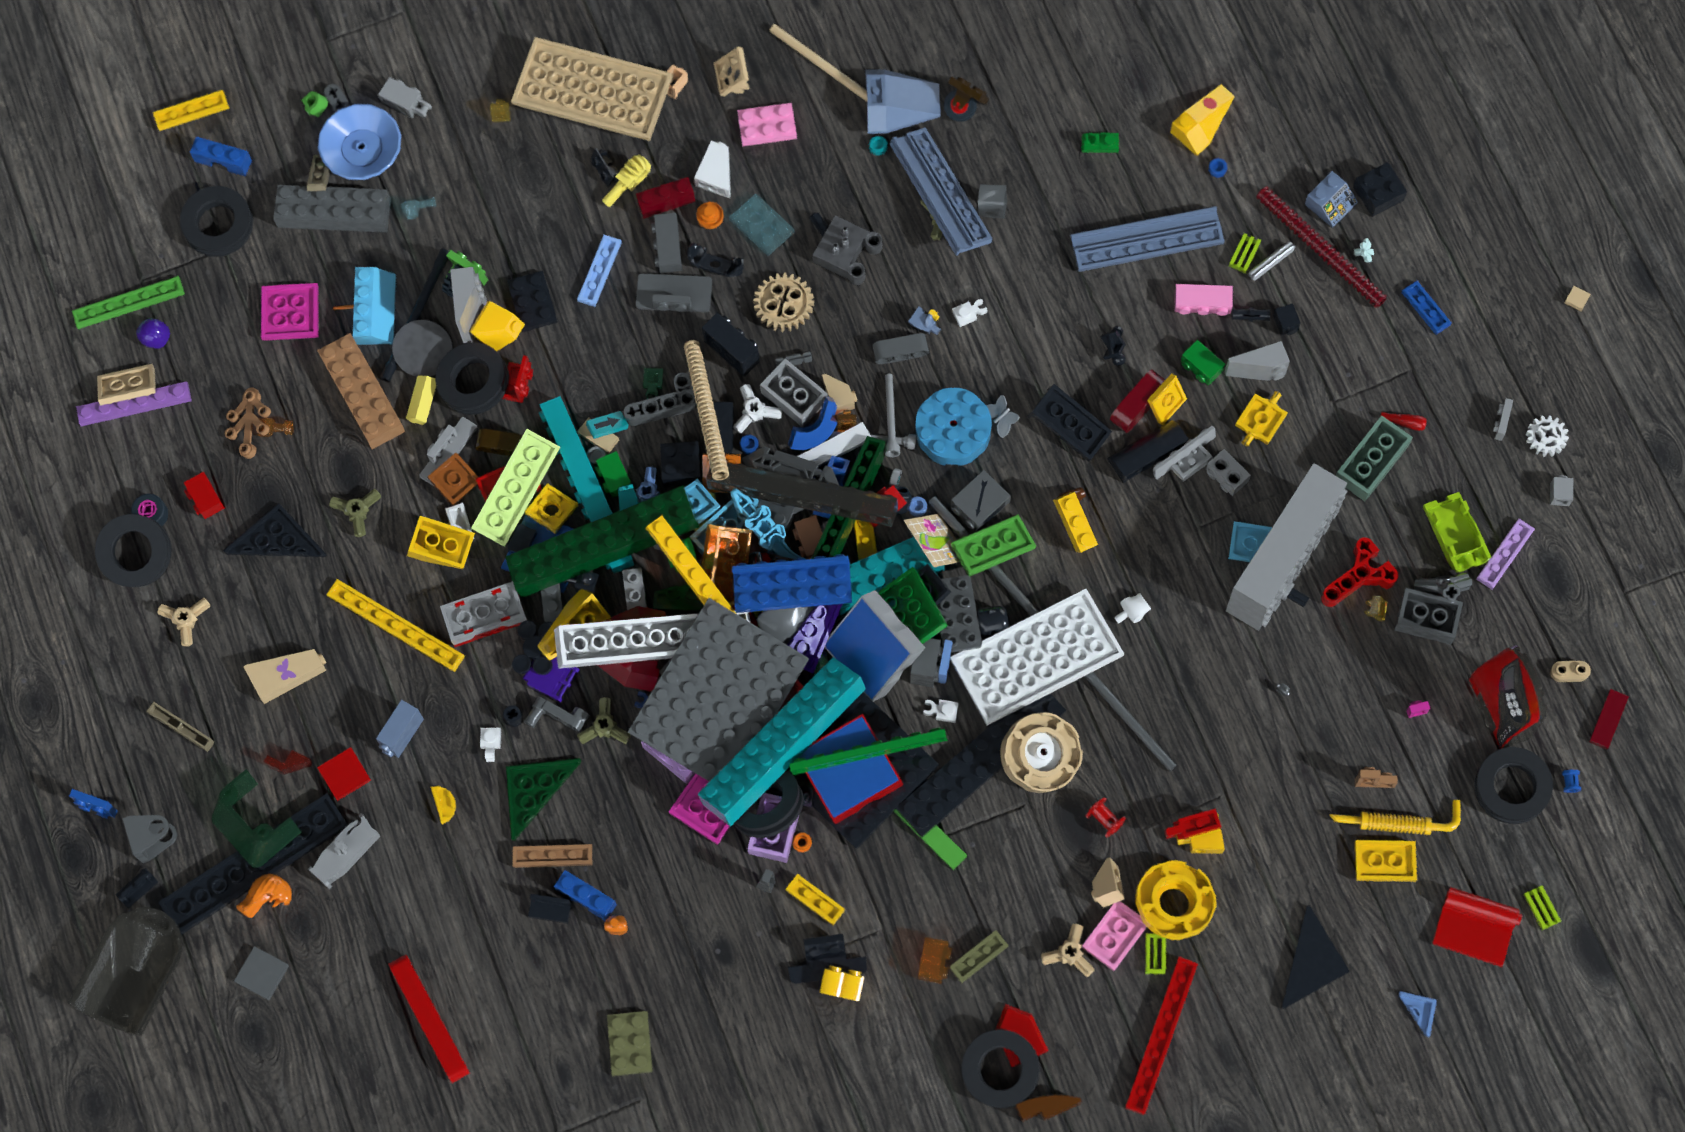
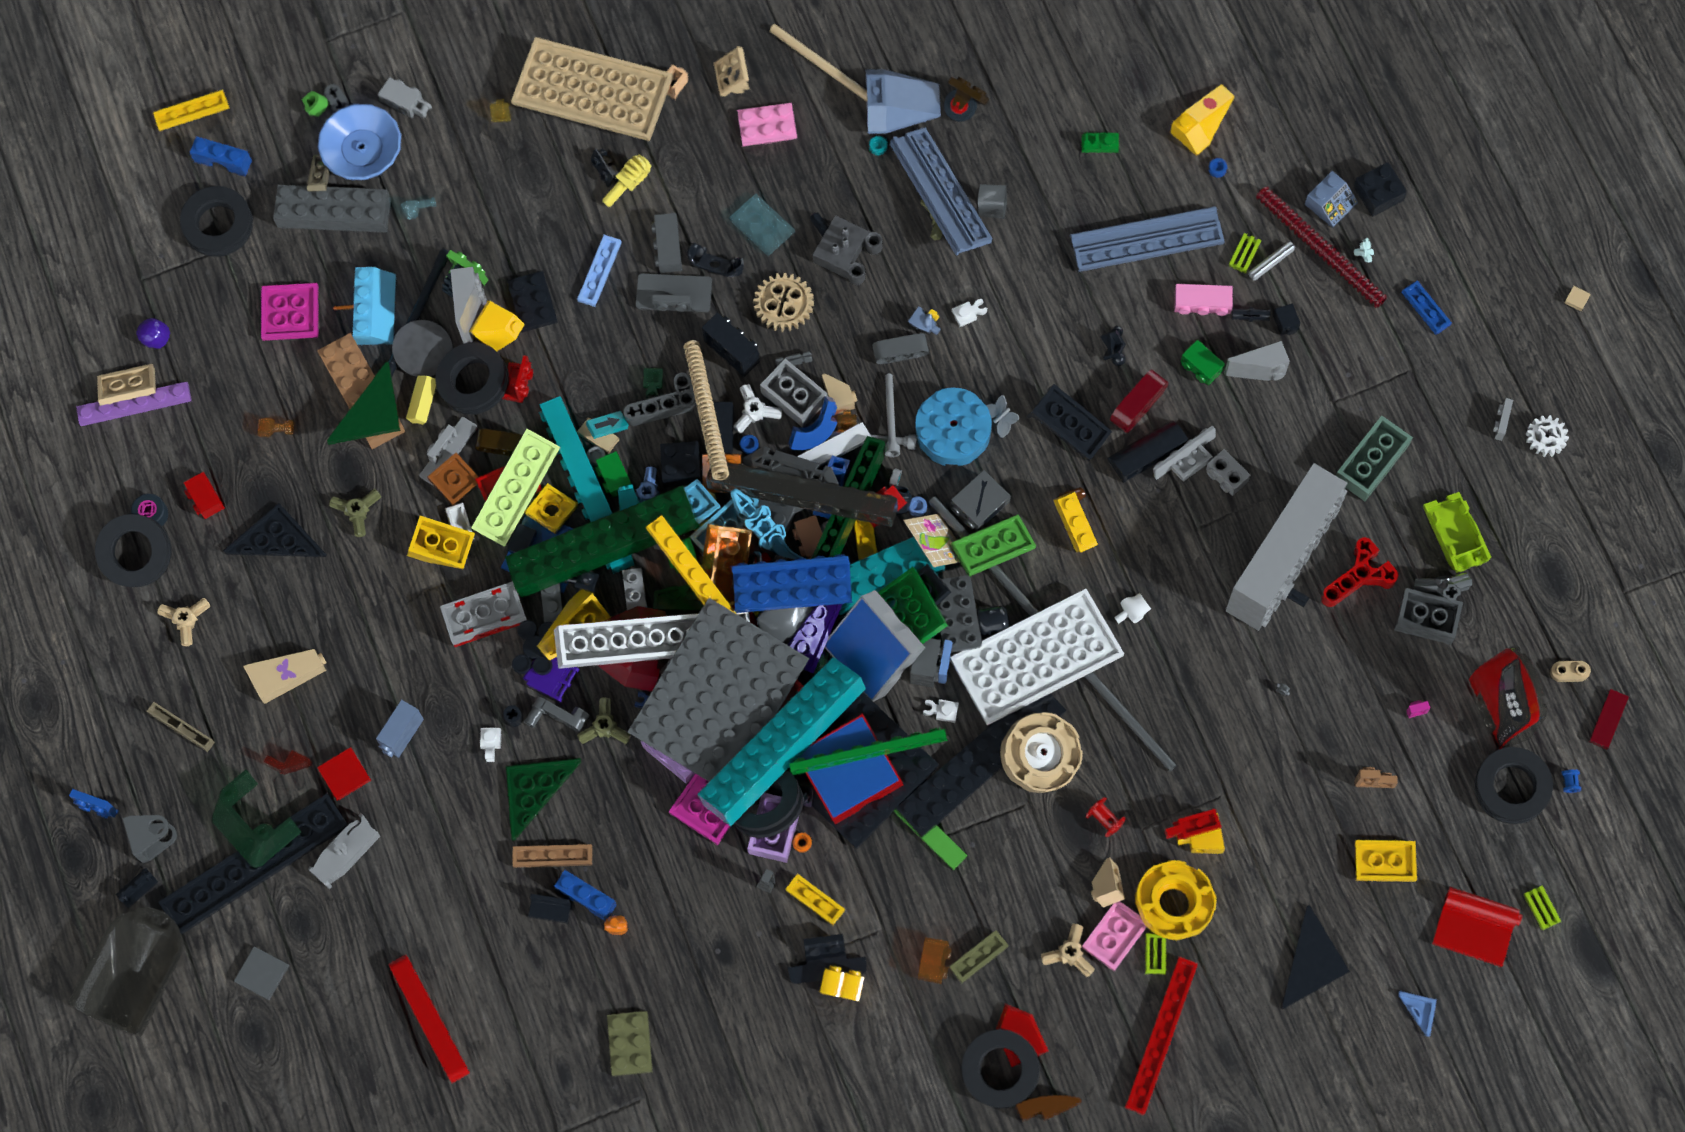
(128, 302): bright green tile -> none
(250, 399): medium nougat plant -> none
(265, 888): orange piece -> none
(372, 413): none -> dark green tile
(395, 625): yellow tile -> none
(444, 802): yellow plate -> none
(665, 197): dark red brick -> none
(709, 215): orange plate -> none
(715, 170): white slope -> none
(1167, 399): yellow tile -> none
(1246, 540): medium azure tile -> none
(1261, 419): yellow plate -> none
(1378, 608): clear yellow tile -> none
(1406, 824): yellow piece -> none
(1407, 420): red piece -> none
(1505, 554): lavender tile -> none
(1561, 491): light grey brick -> none

